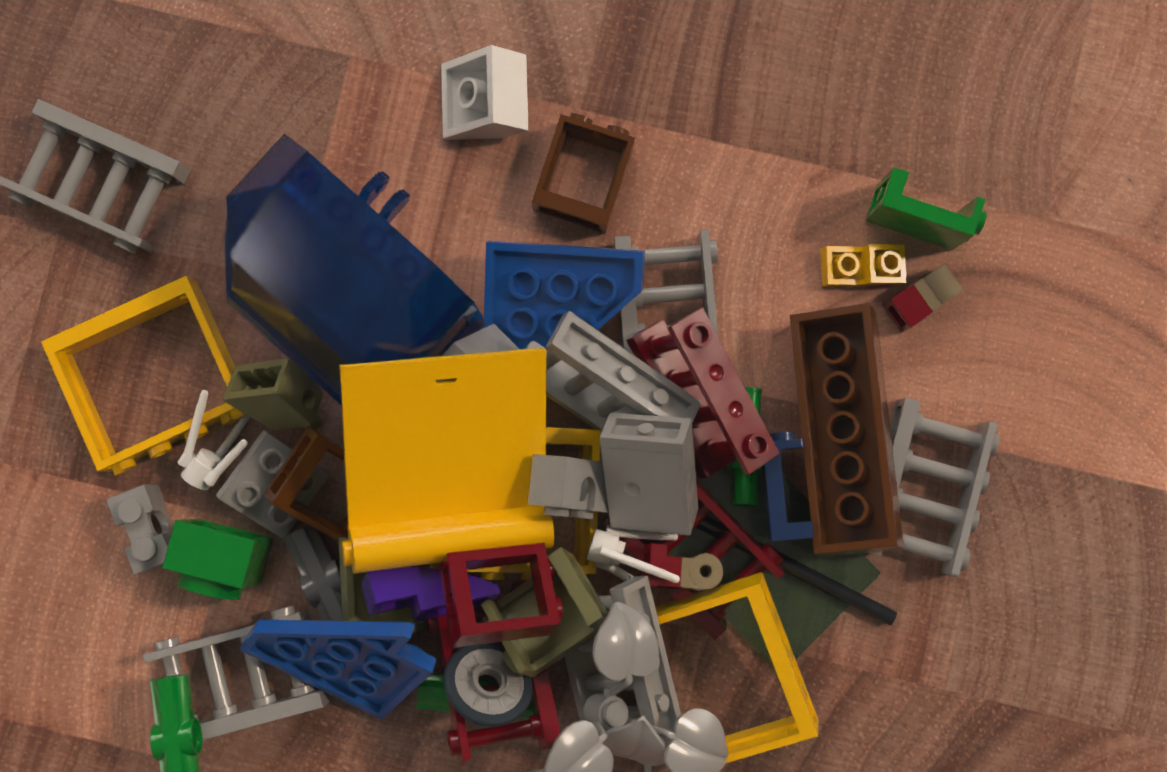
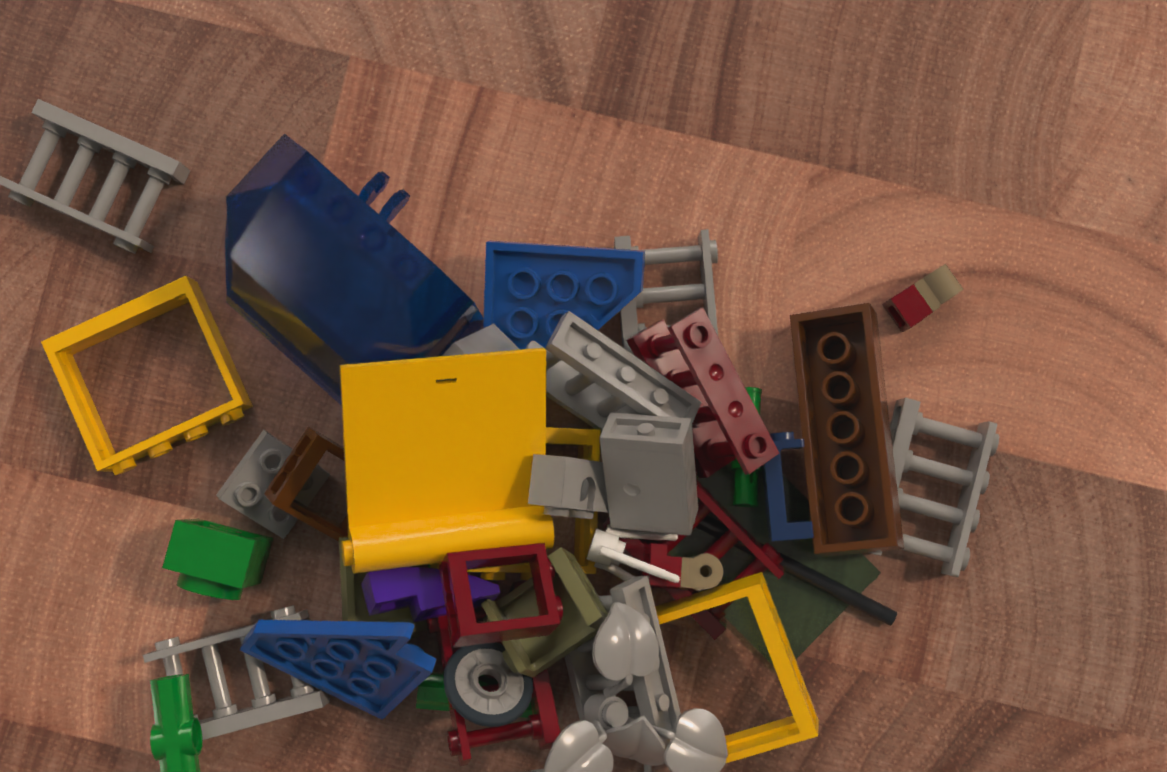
(134, 512): light grey brick -> none
(205, 467): white plant -> none
(276, 394): olive torso -> none
(318, 571): dark grey piece -> none
(485, 95): white slope -> none
(571, 210): reddish brown window -> none
(863, 265): yellow slope -> none
(922, 219): green panel -> none

